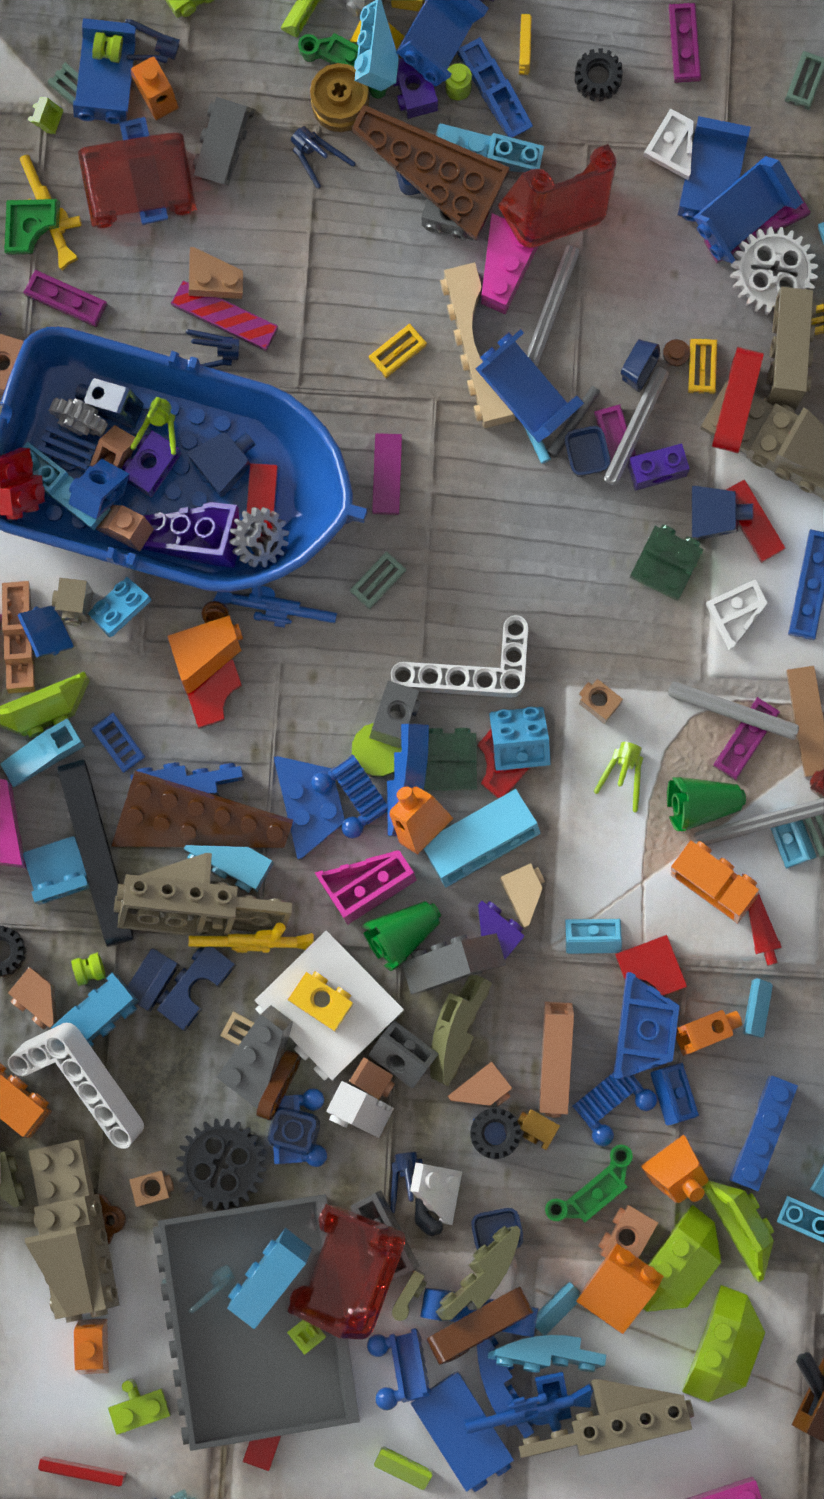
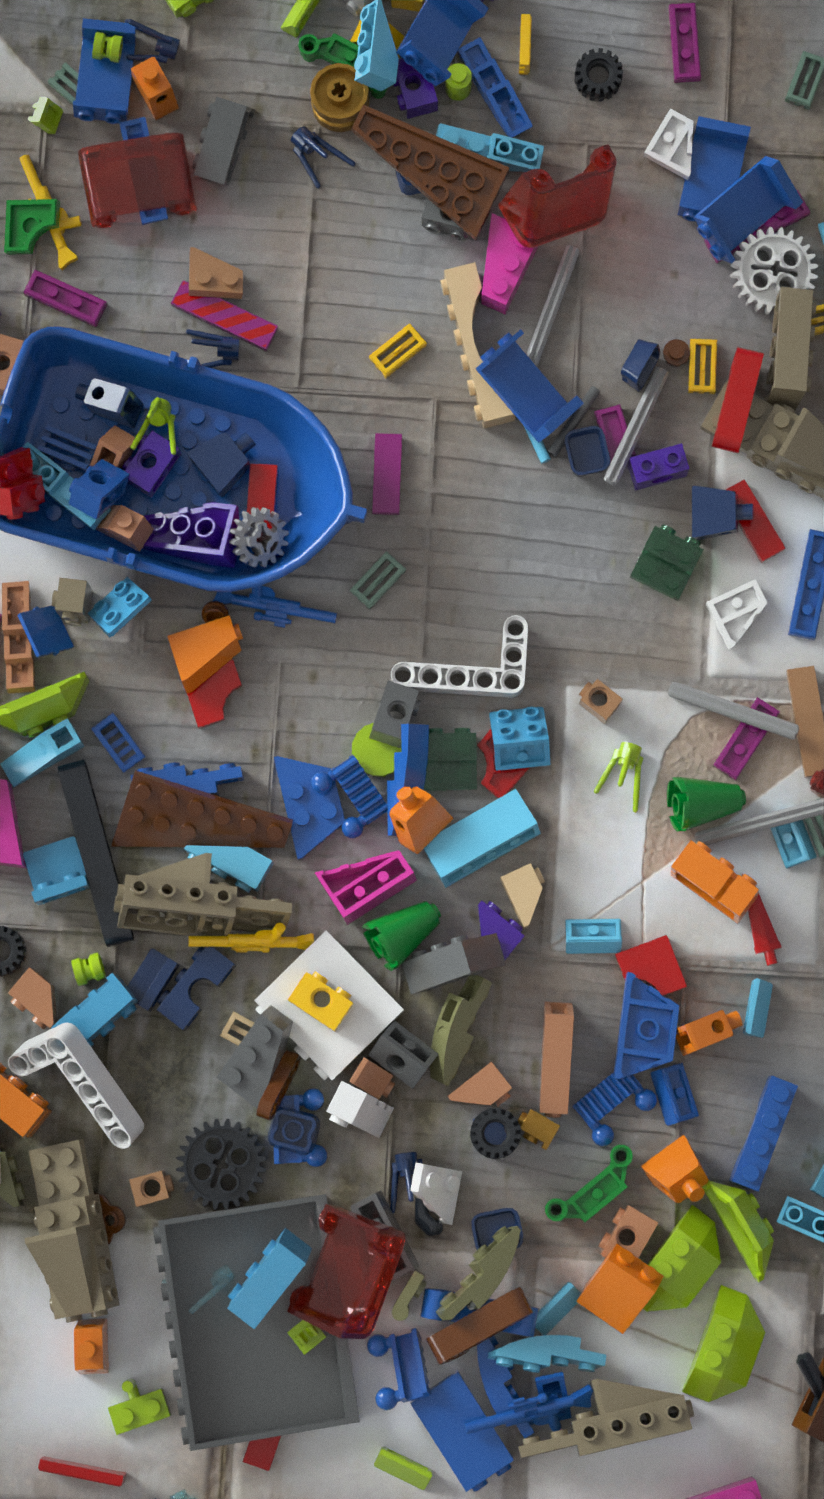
(78, 417): light grey gear -> none

